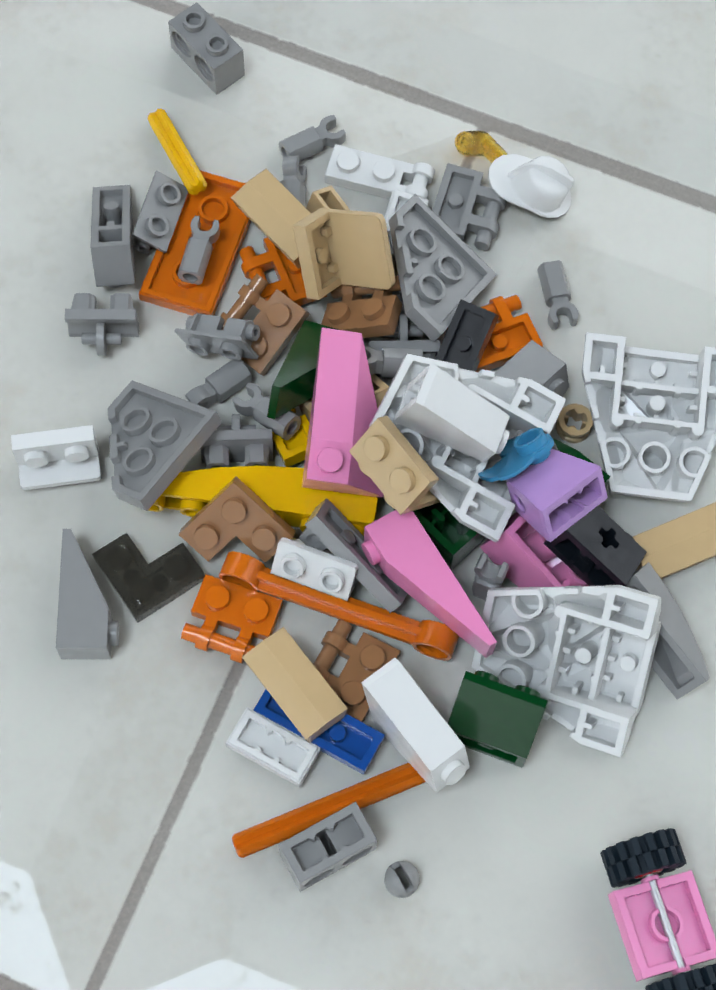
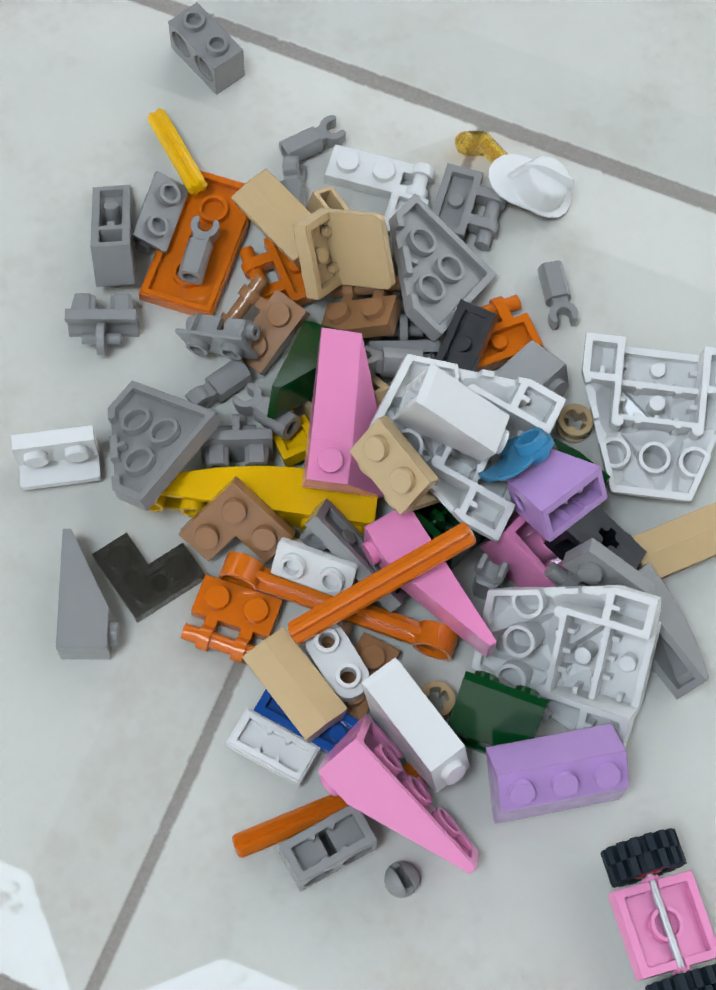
(336, 660): none -> white plate
(371, 779): none -> bright pink wedge
(381, 583): none -> orange axle
(443, 690): none -> tan bush
(556, 773): none -> lavender slope
(597, 567): none -> light grey plate

